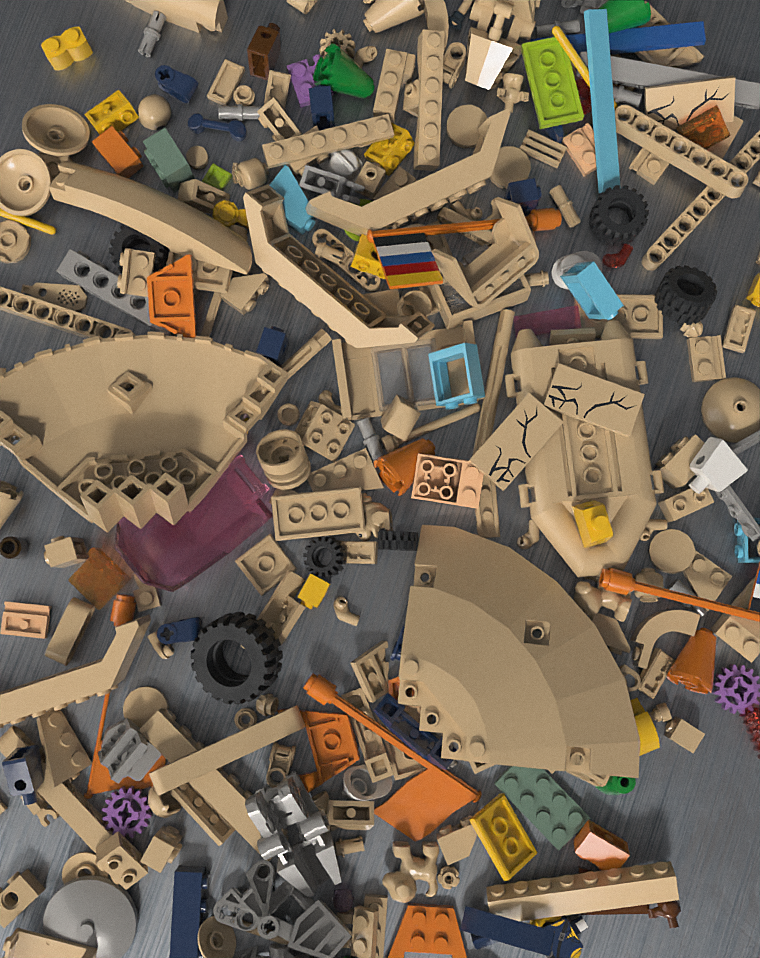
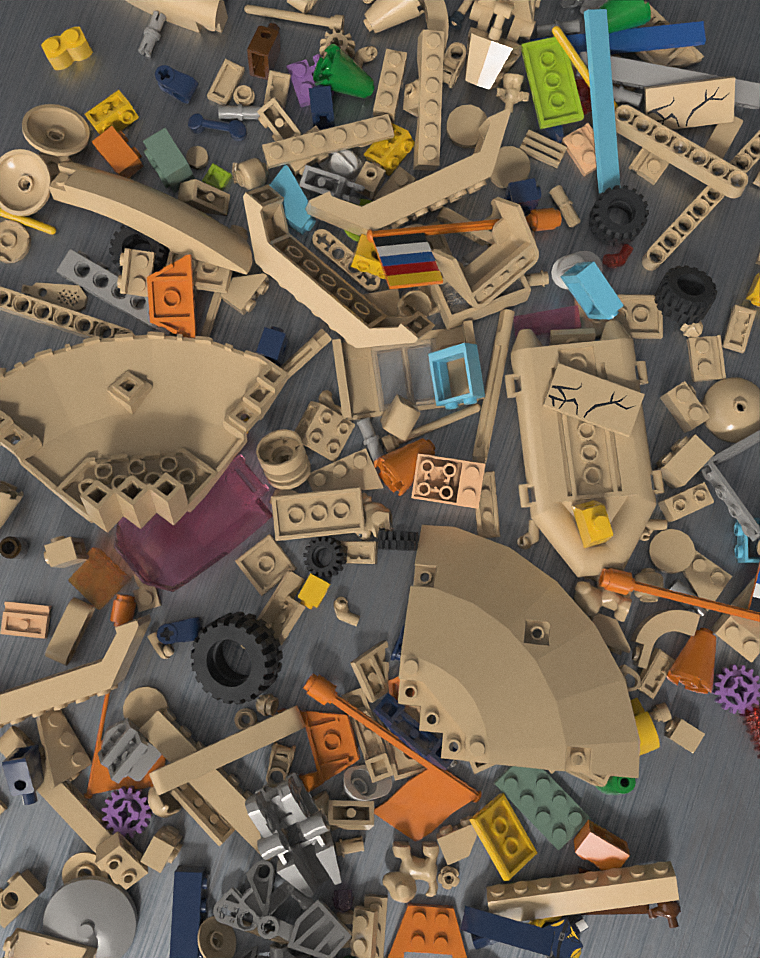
(41, 810): tan plate -> none
(154, 111): tan hair -> none
(229, 214): yellow piece -> none
(288, 414): tan tile -> none
(327, 252): tan pin -> none
(334, 22): none -> tan piece
(409, 68): tan tile -> none
(471, 214): tan arm -> none
(516, 441): tan tile -> none
(685, 407): none -> tan brick
(705, 128): clear orange bracket -> none
(715, 466): white torso -> none

